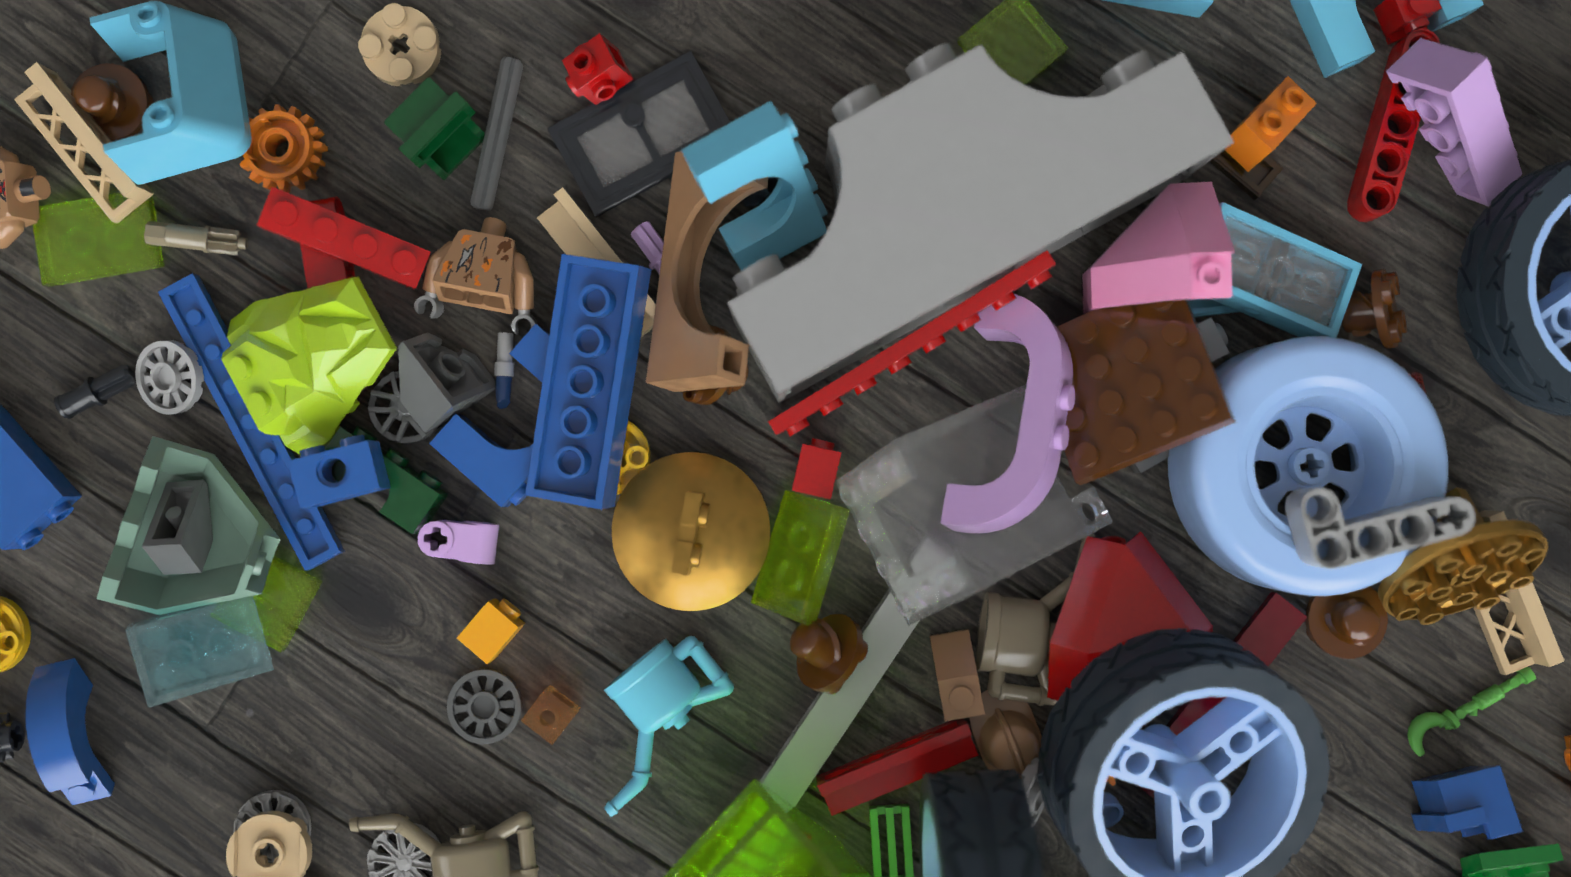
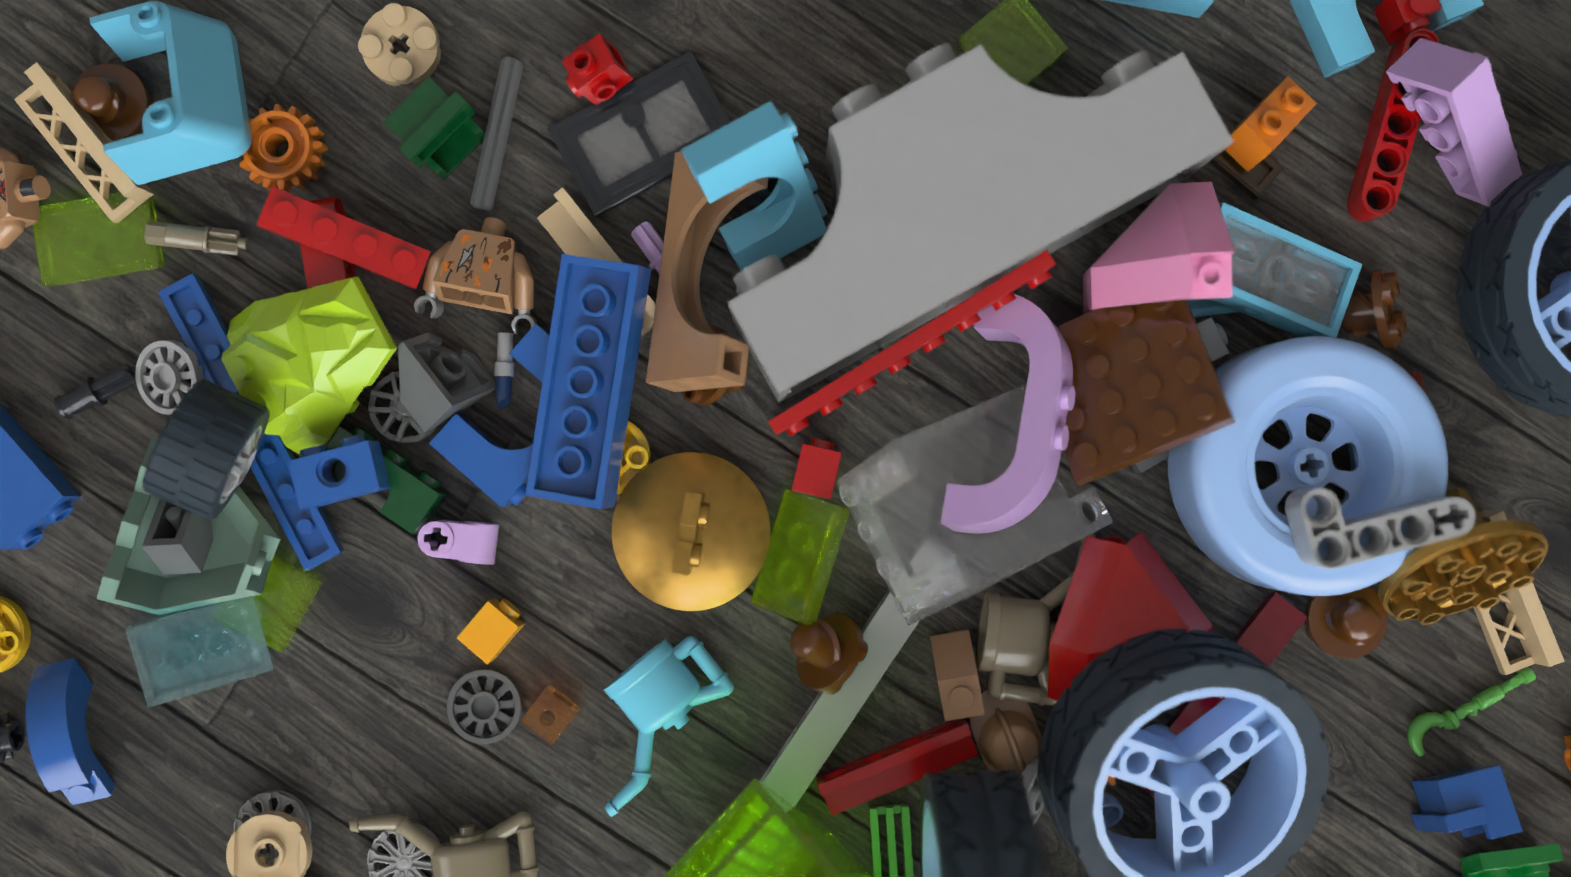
(205, 449): none -> black wheel

